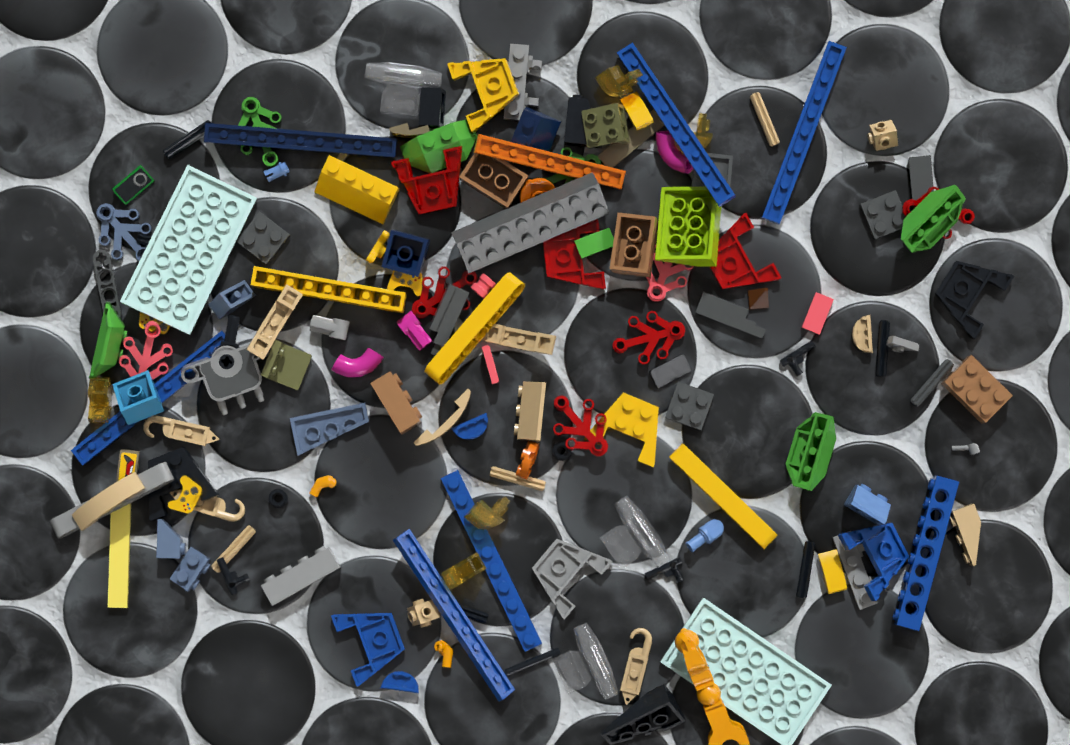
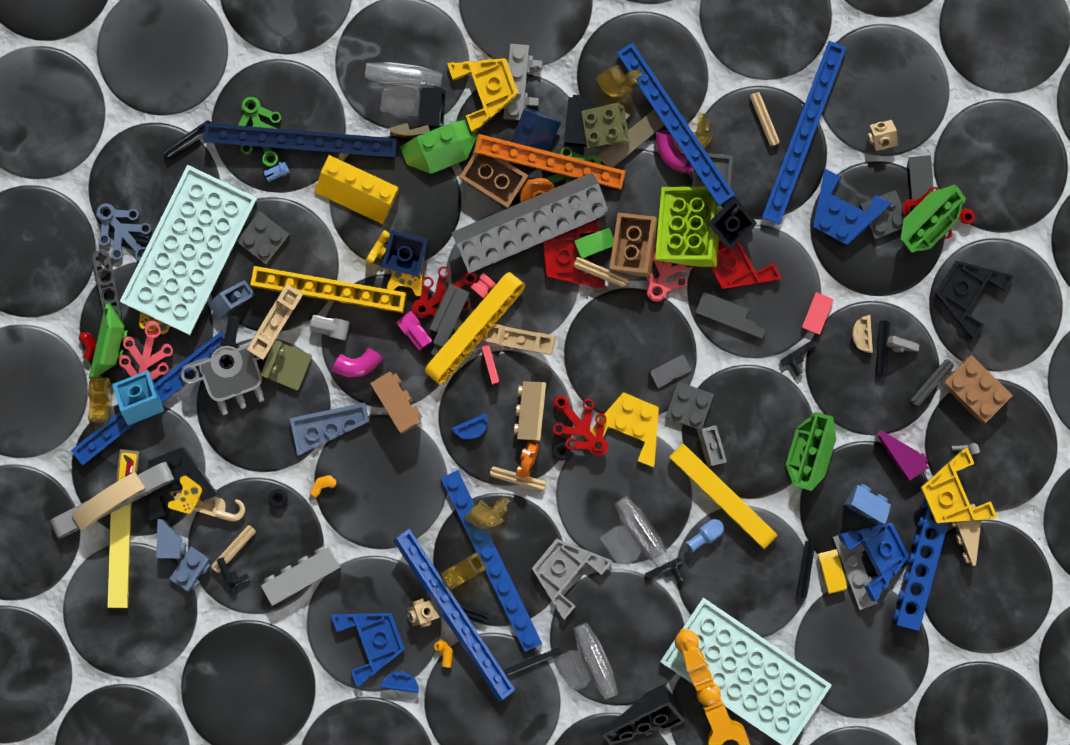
(89, 343): none -> red arm
(133, 185): slope -> none
(181, 430): tan plate -> none
(427, 437): tan slope -> none
(432, 190): red wing -> none
(600, 272): none -> tan axle
(636, 666): tan plate -> none
(637, 111): yellow slope -> none
(652, 336): red plant -> none
(712, 446): none -> plate
(732, 223): none -> black slope
(758, 298): reddish brown slope -> none
(840, 218): none -> blue wing
(907, 459): none -> magenta slope
(947, 497): none -> yellow wing

